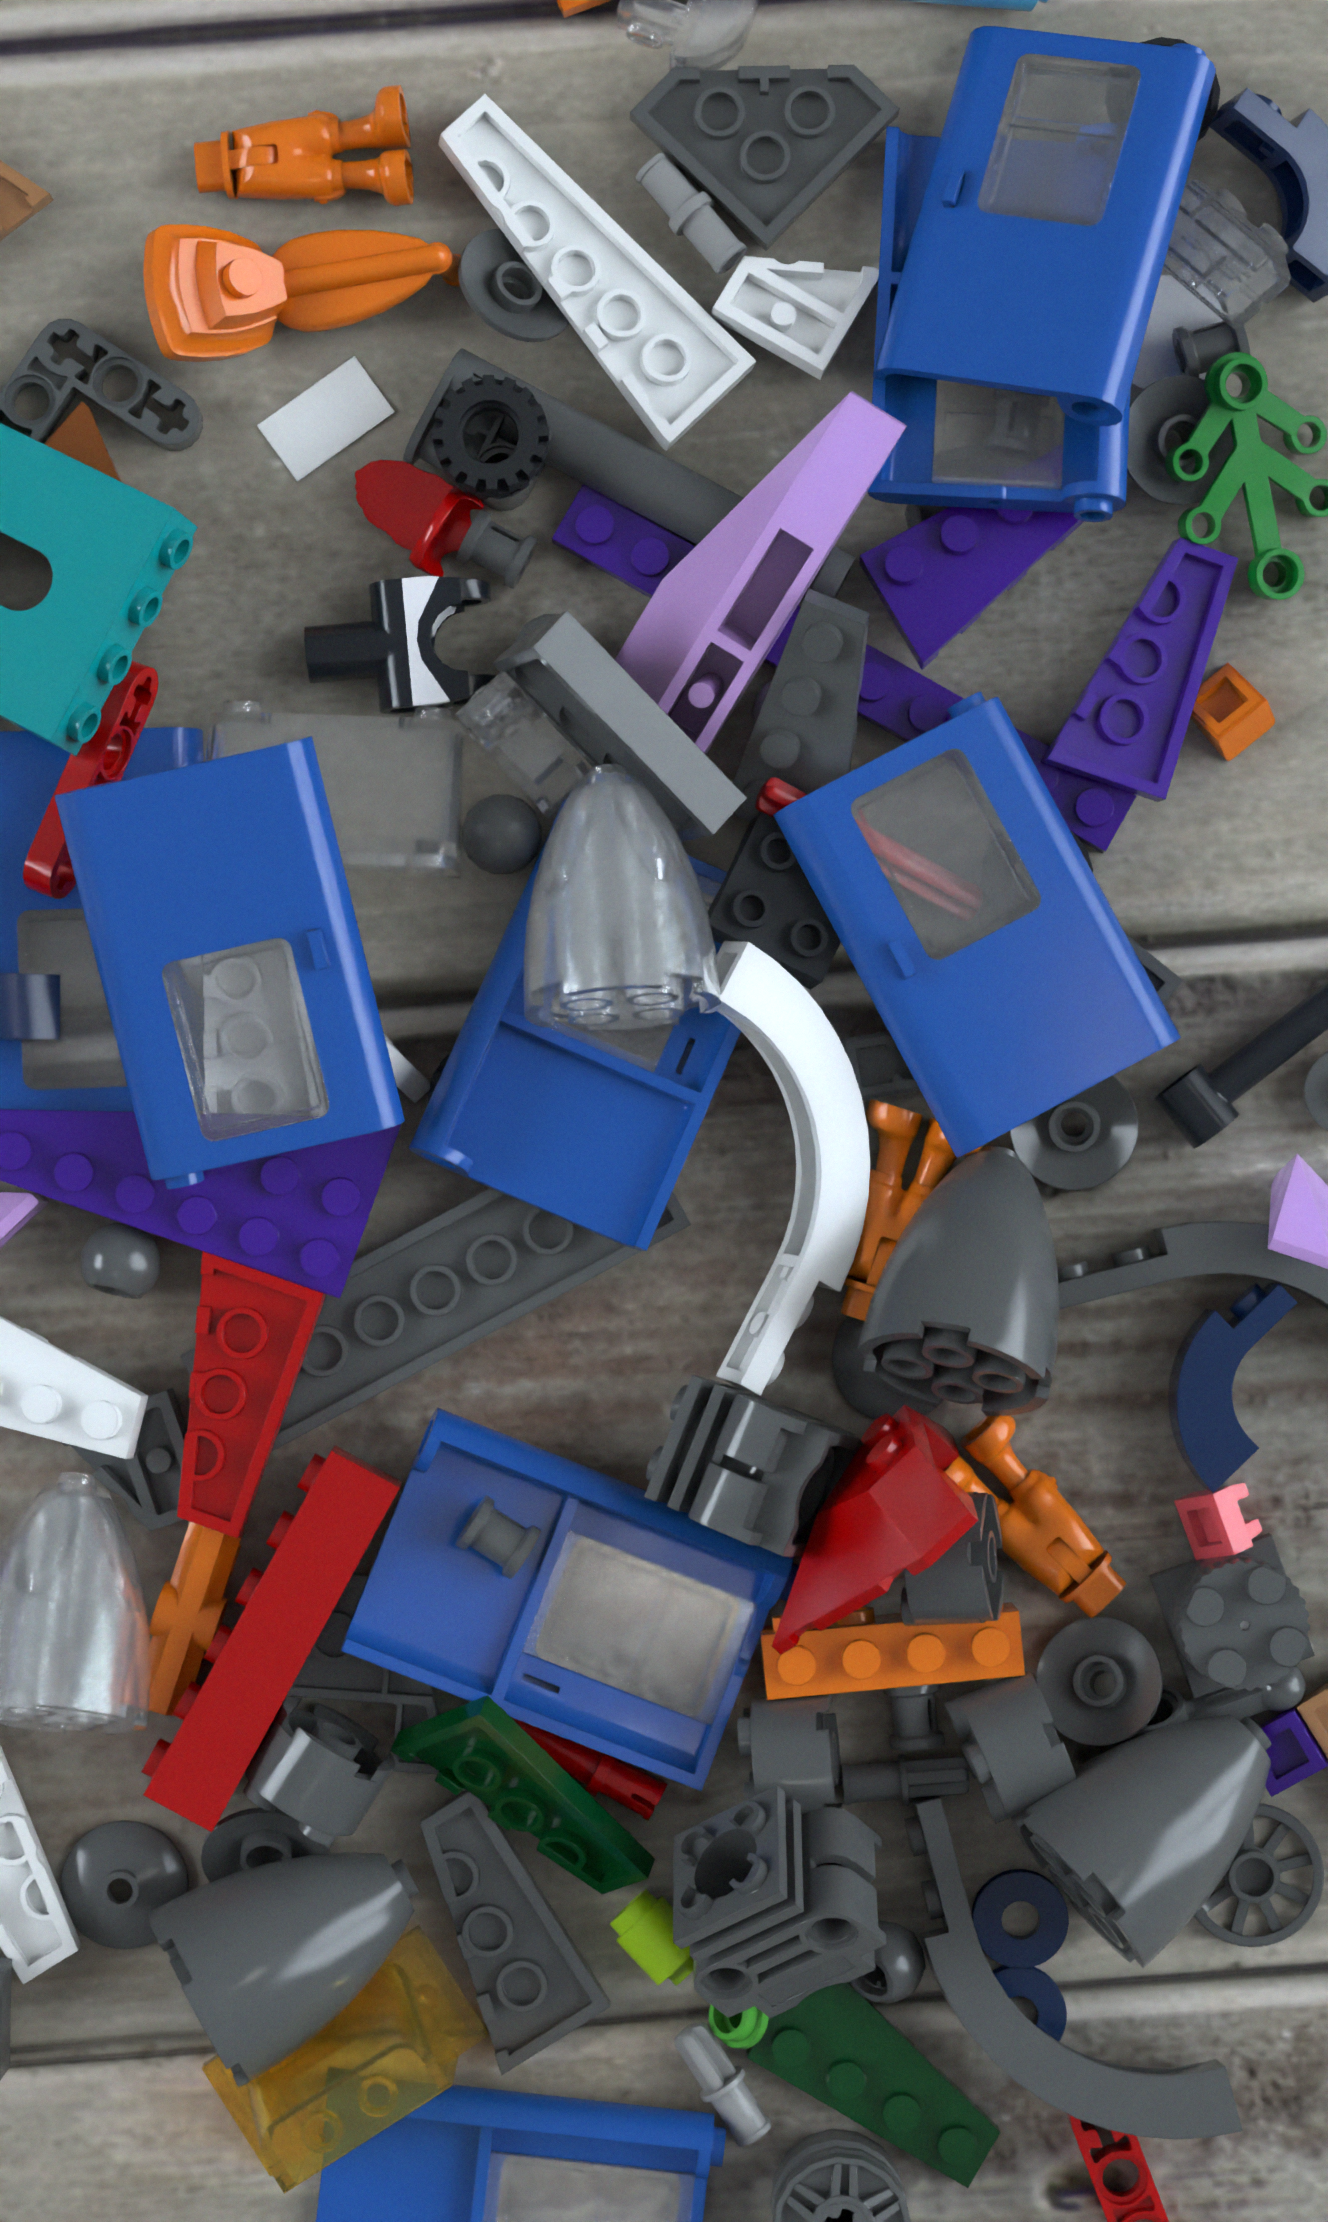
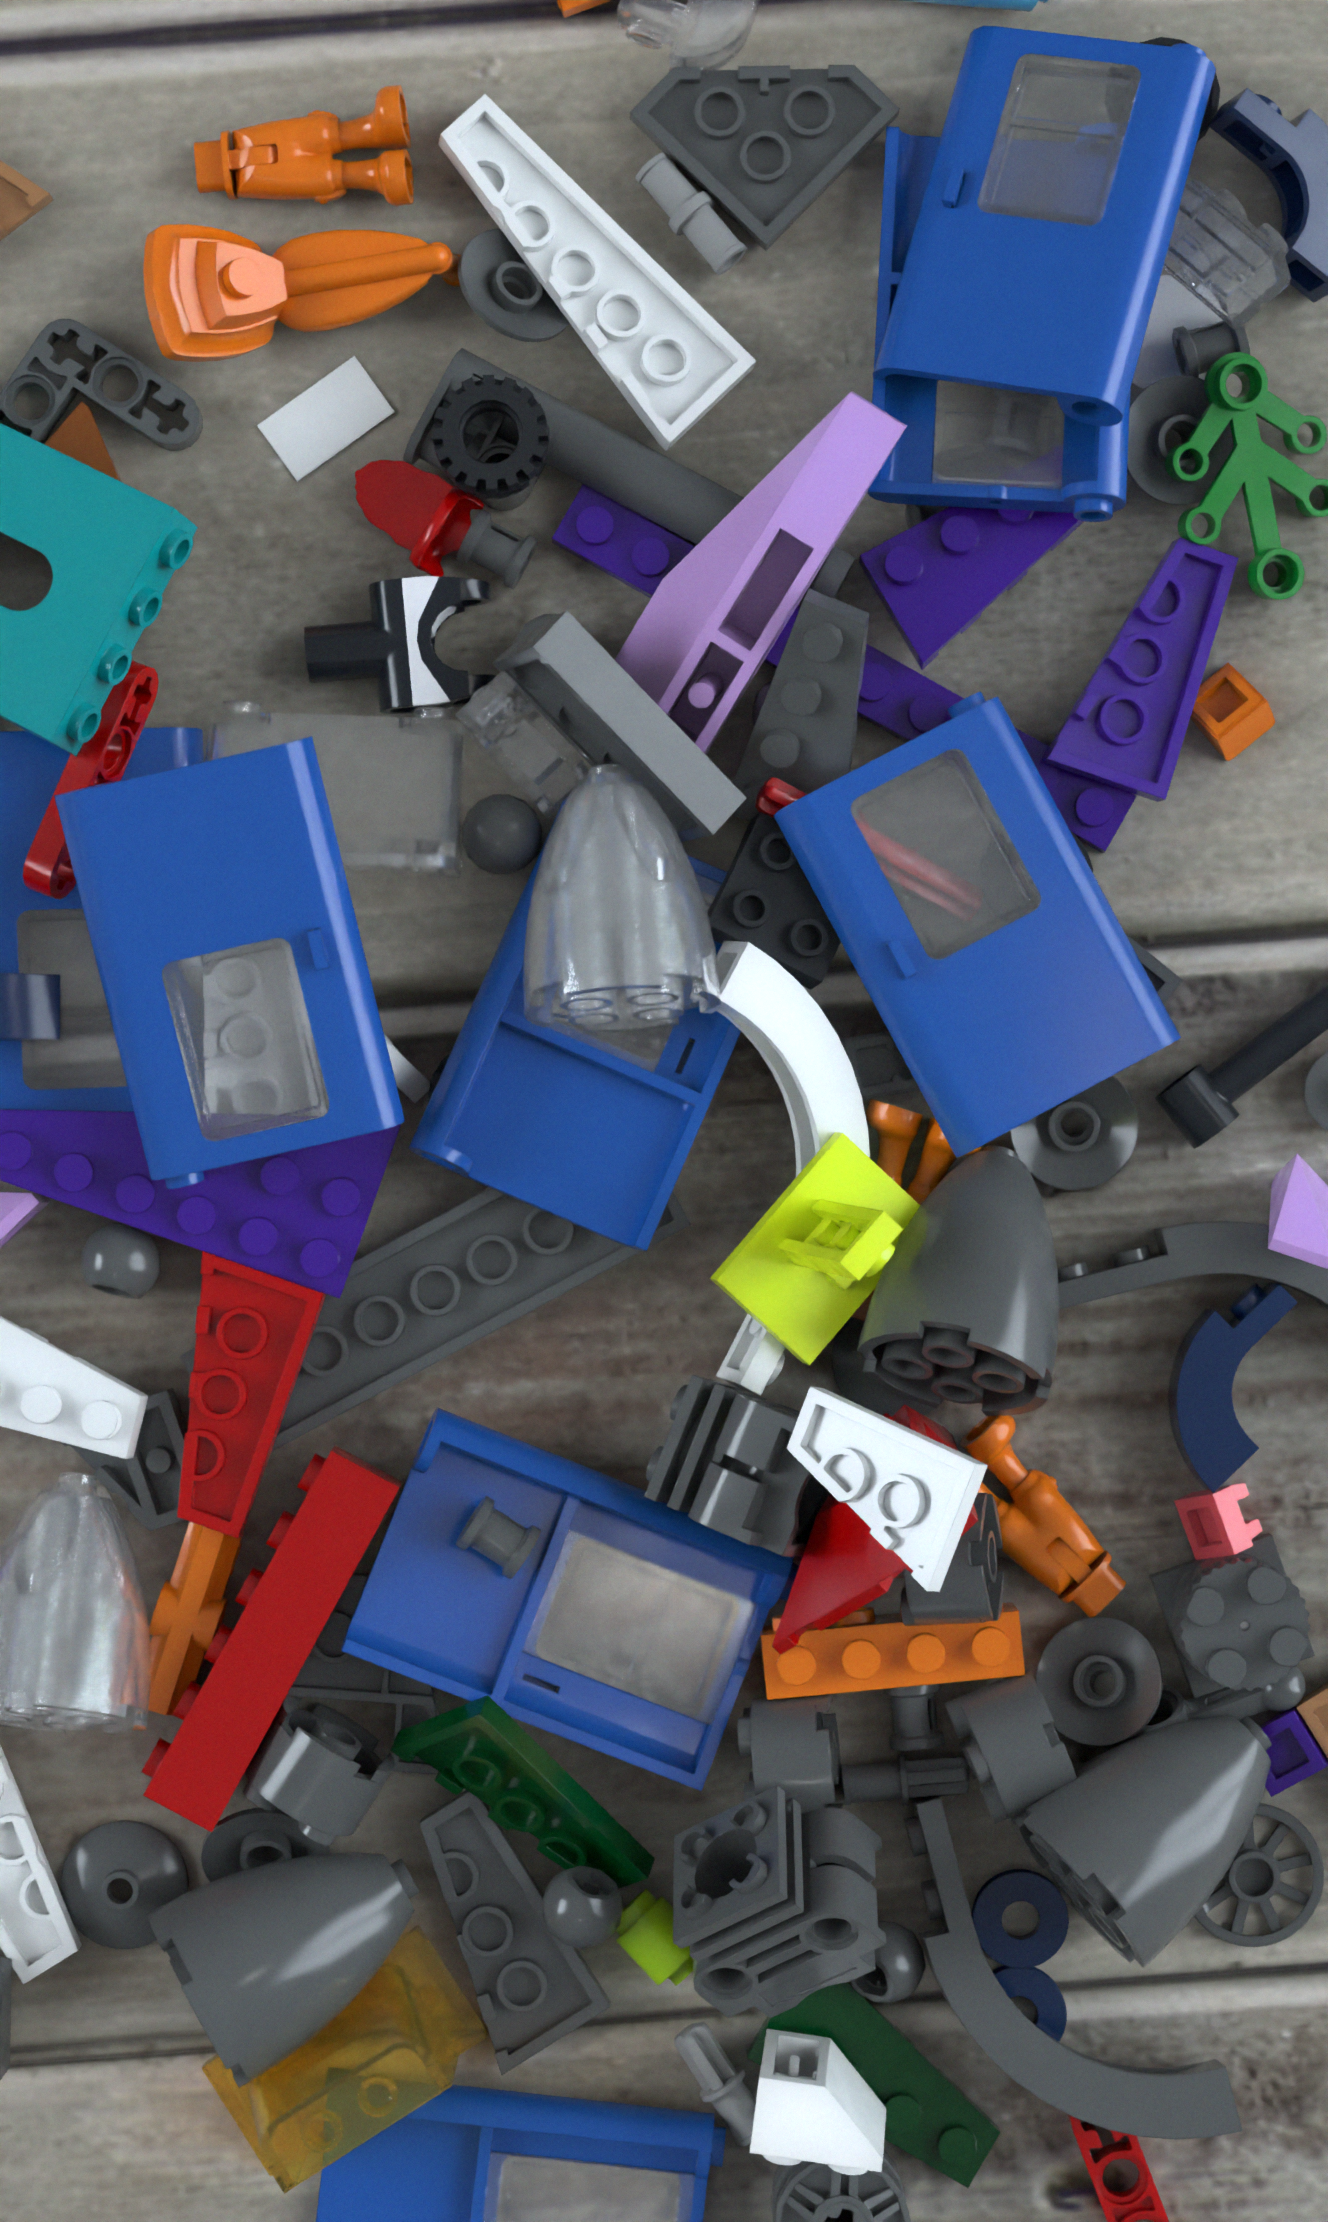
(582, 1907): none -> dark grey piece
(601, 1772): red pin -> none
(739, 2030): bright green plate -> none
(795, 308): white wing -> none
(815, 2107): none -> white slope
(818, 1248): none -> neon yellow piece
(894, 1478): none -> white wing

